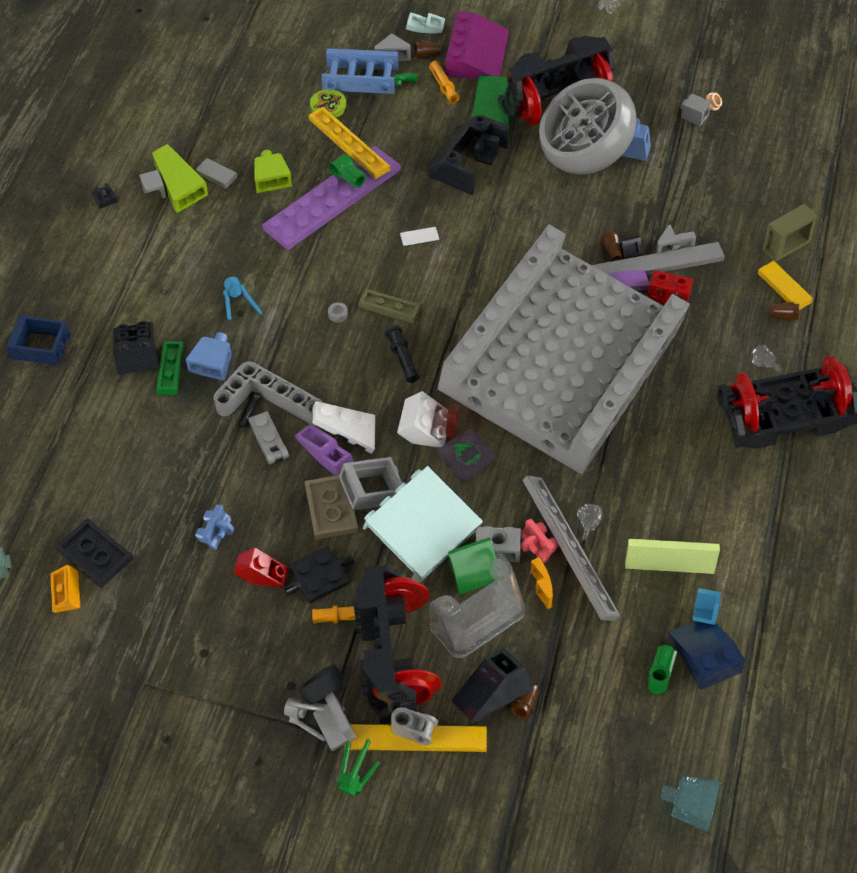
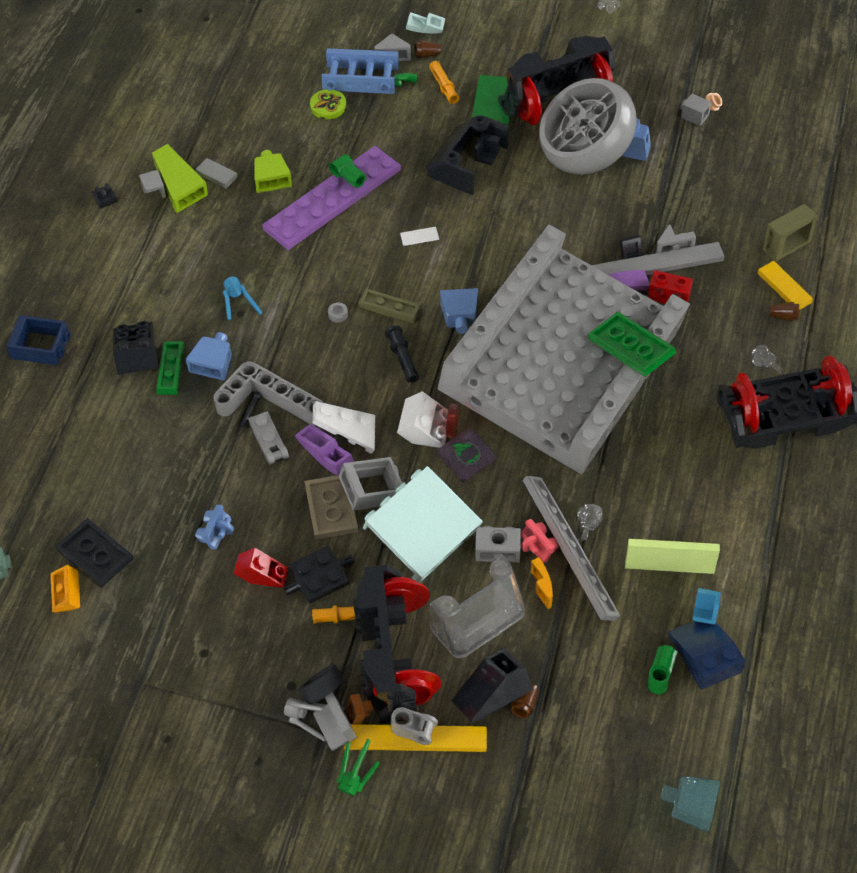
(349, 142): yellow tile -> none
(357, 710): none -> dark orange tile
(459, 308): none -> medium blue torso
(472, 565): green slope -> none
(475, 47): magenta slope -> none
(611, 244): reddish brown cone -> none
(631, 343): none -> green tile

